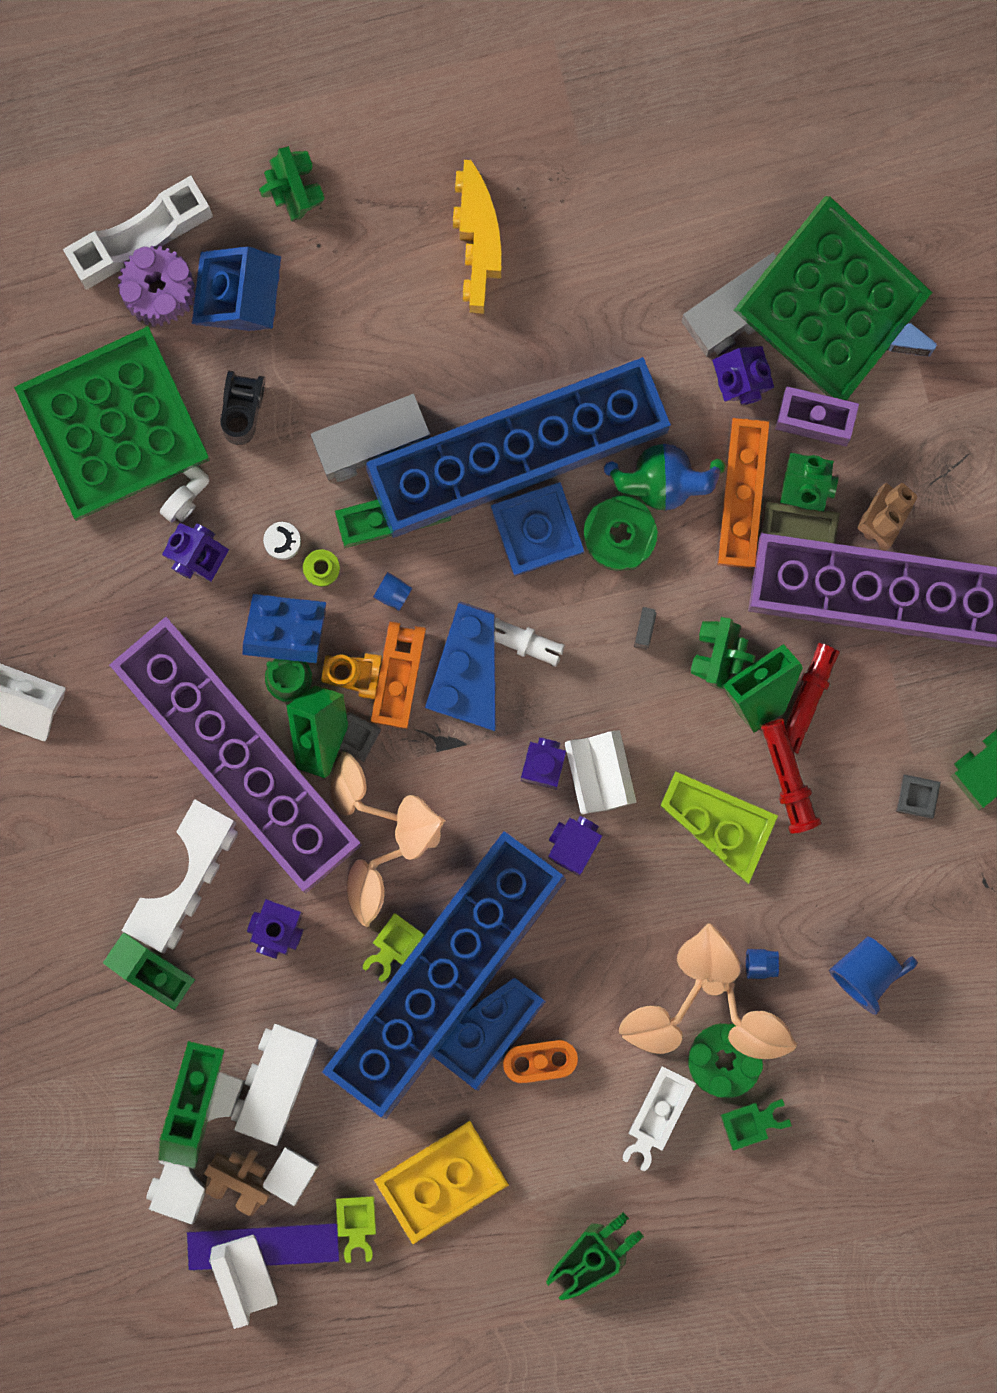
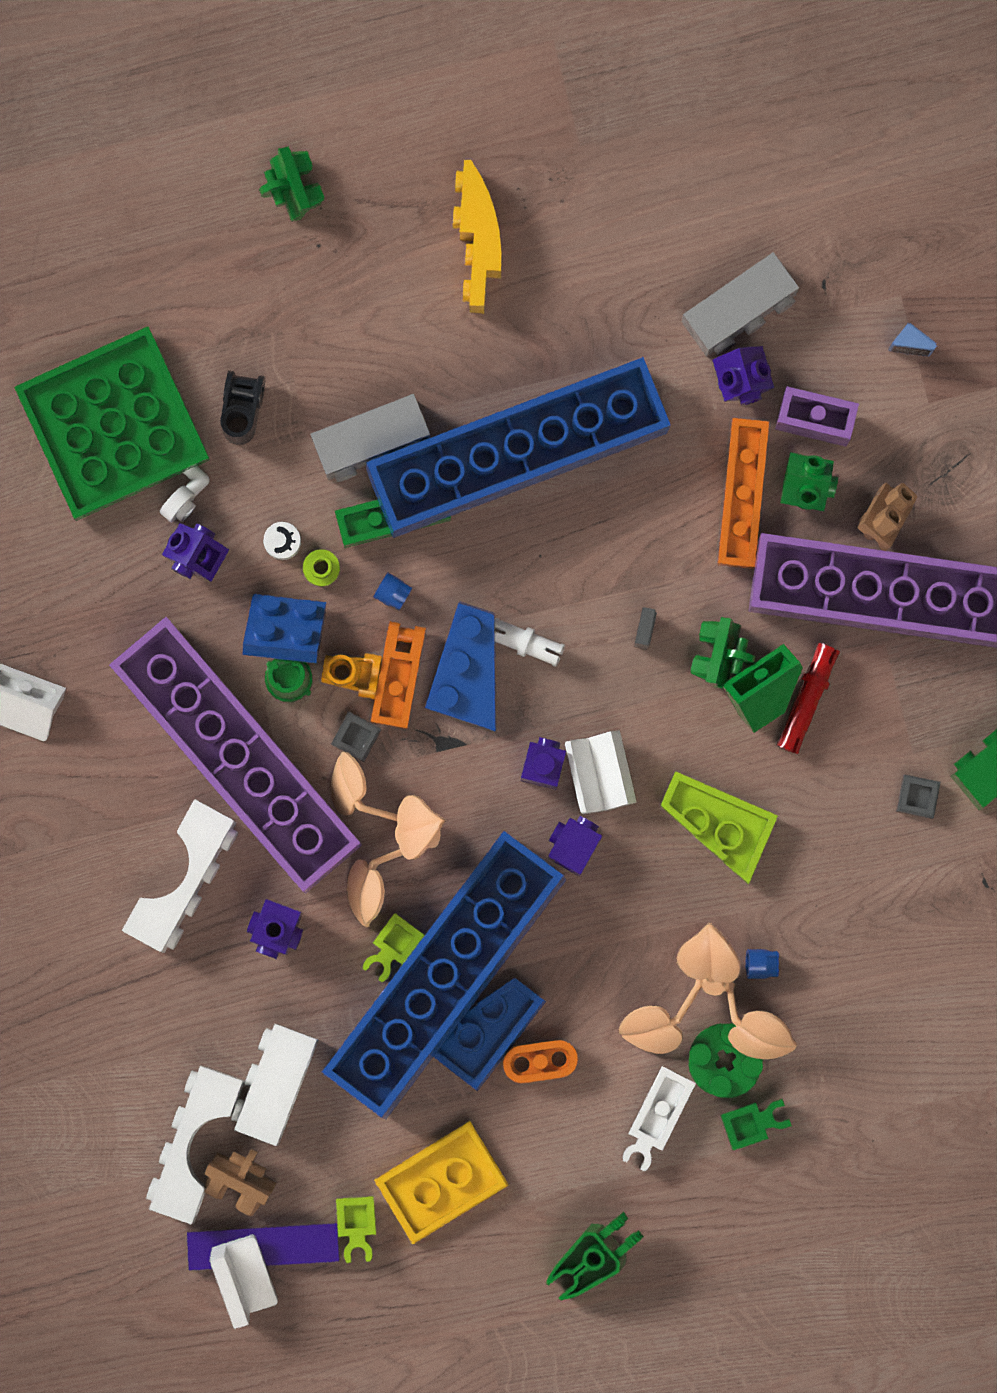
(148, 971): green slope -> none
(150, 266): medium lavender brick -> none
(165, 219): white arch -> none
(190, 1105): green slope -> none
(236, 289): blue slope -> none
(290, 1176): white panel -> none
(317, 729): green slope -> none
(537, 529): blue plate -> none
(628, 553): green plate -> none
(665, 477): piece -> none
(794, 793): red pin -> none
(800, 523): olive tile -> none
(833, 300): green plate -> none
(869, 972): blue hat -> none

